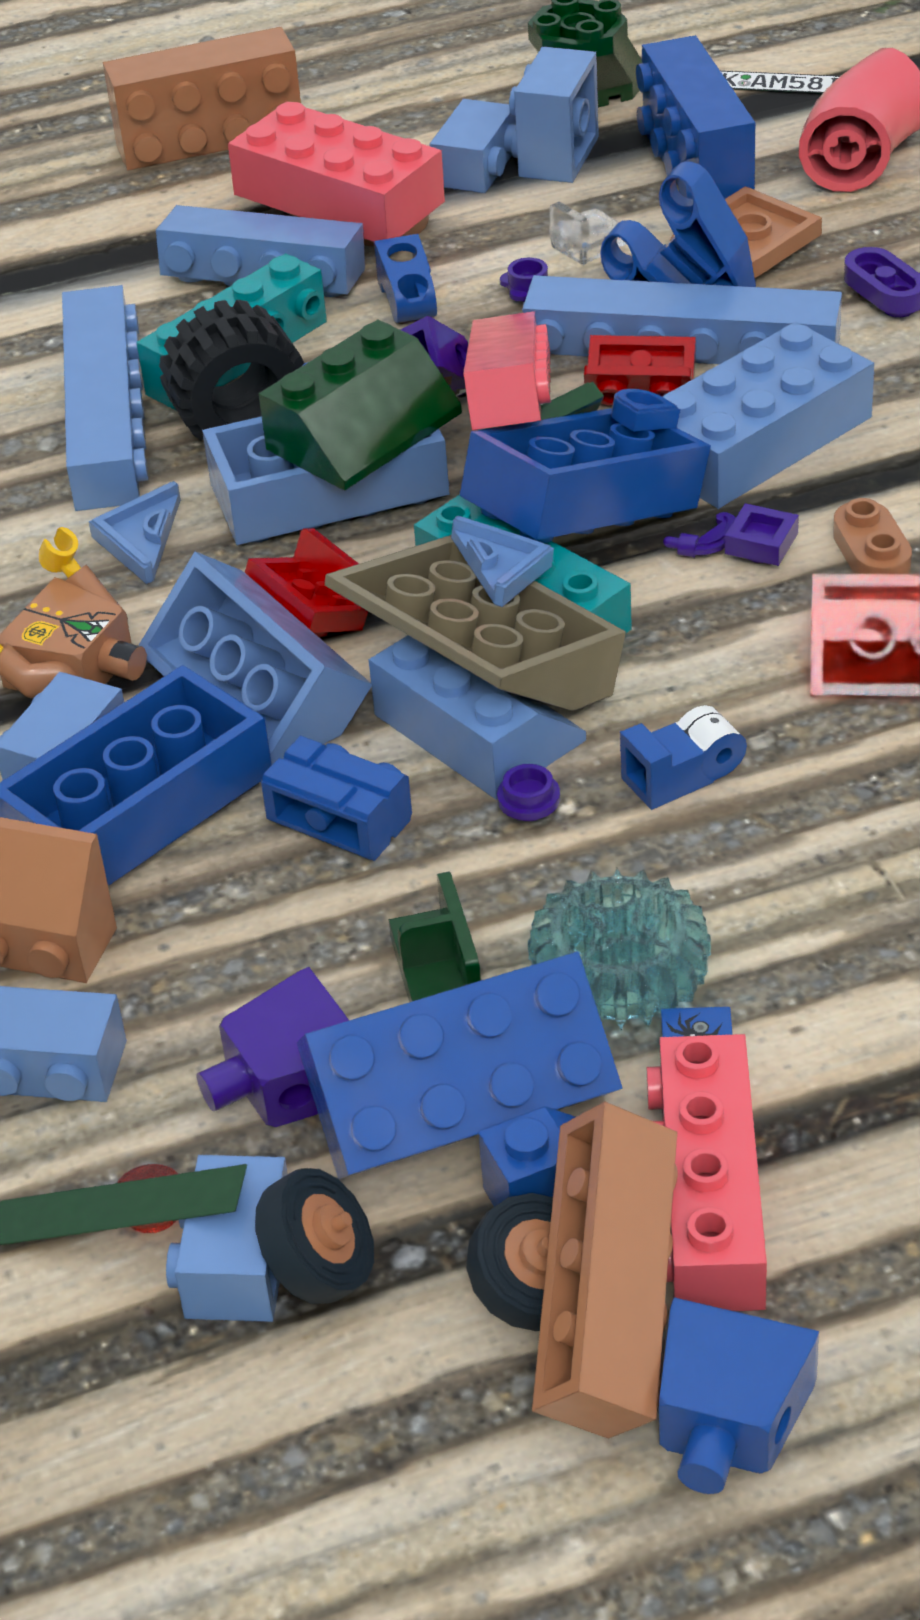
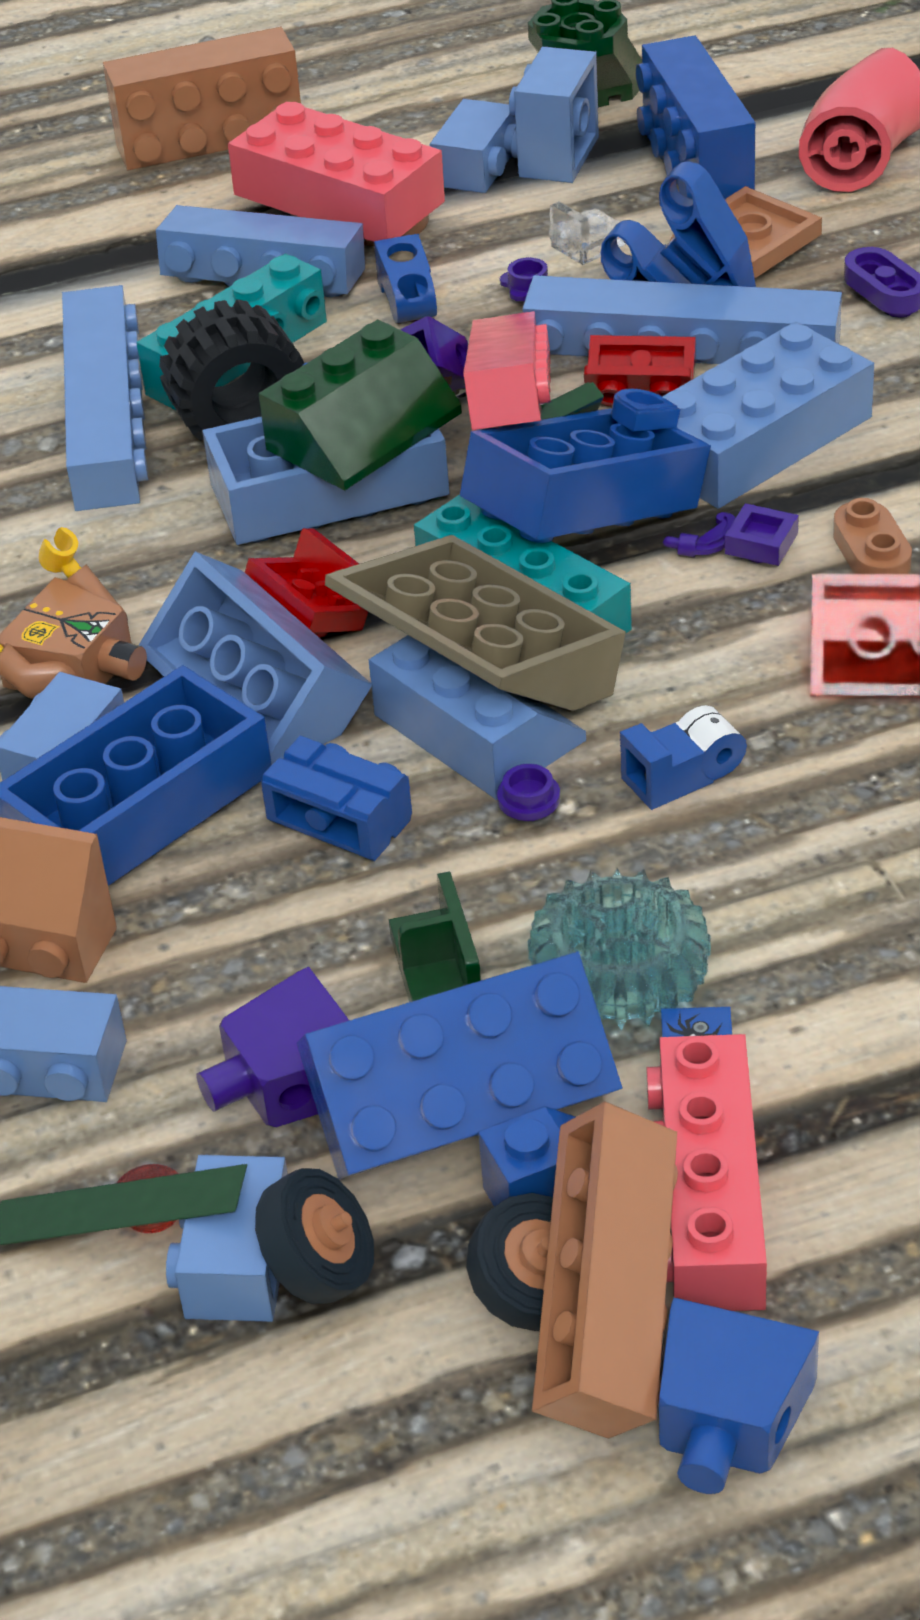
(139, 530): medium blue tile -> none
(499, 558): medium blue tile -> none
(779, 81): sticker -> none

